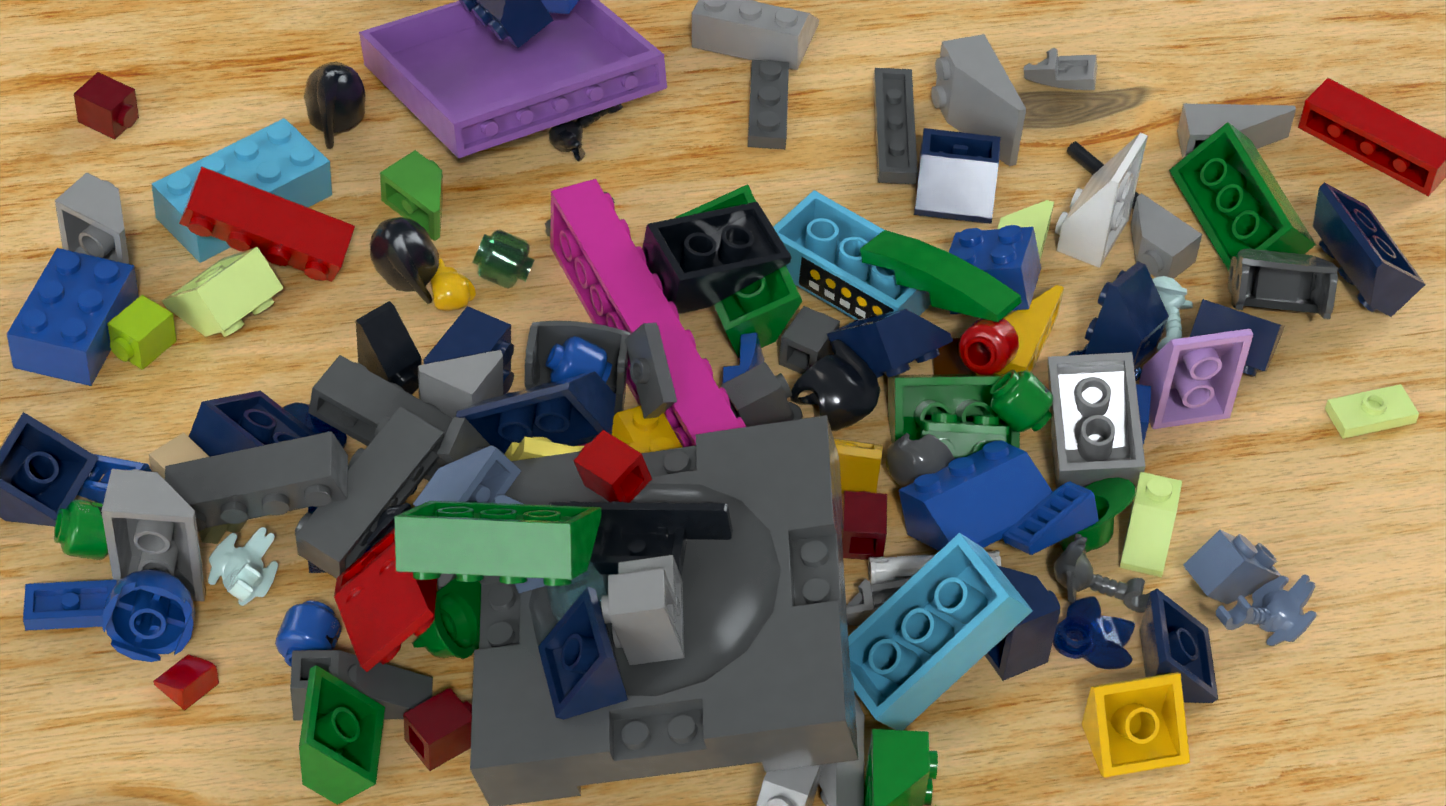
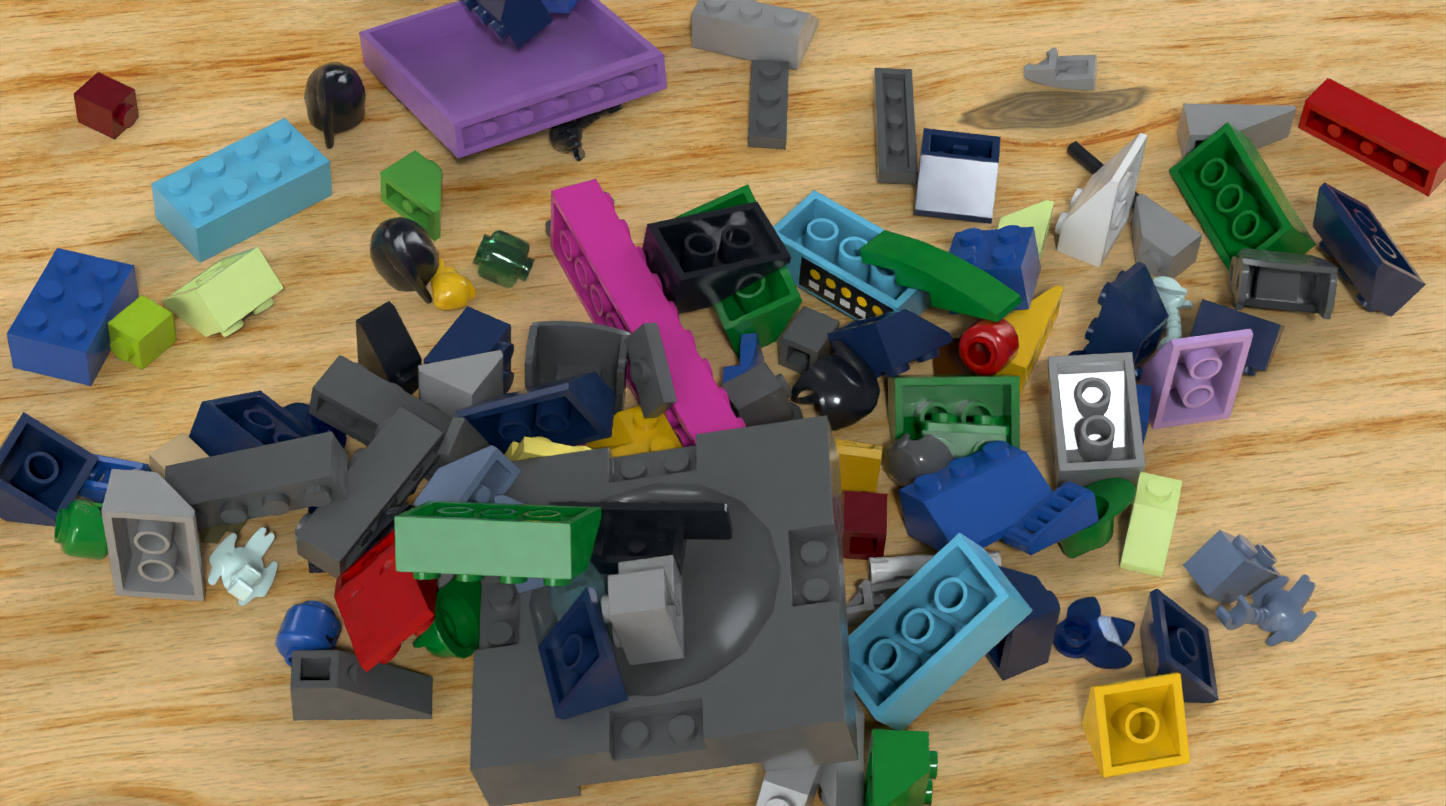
(65, 604): blue plate -> none
(92, 219): light grey slope -> none
(149, 615): blue cylinder -> none
(188, 680): red slope -> none
(277, 226): red brick -> none
(339, 738): green slope -> none
(439, 728): dark red brick -> none
(576, 358): blue head -> none
(612, 468): red brick -> none
(978, 94): light grey slope -> none
(1022, 401): green head -> none
(1076, 574): dark grey piece -> none
(1371, 411): yellowish green plate -> none

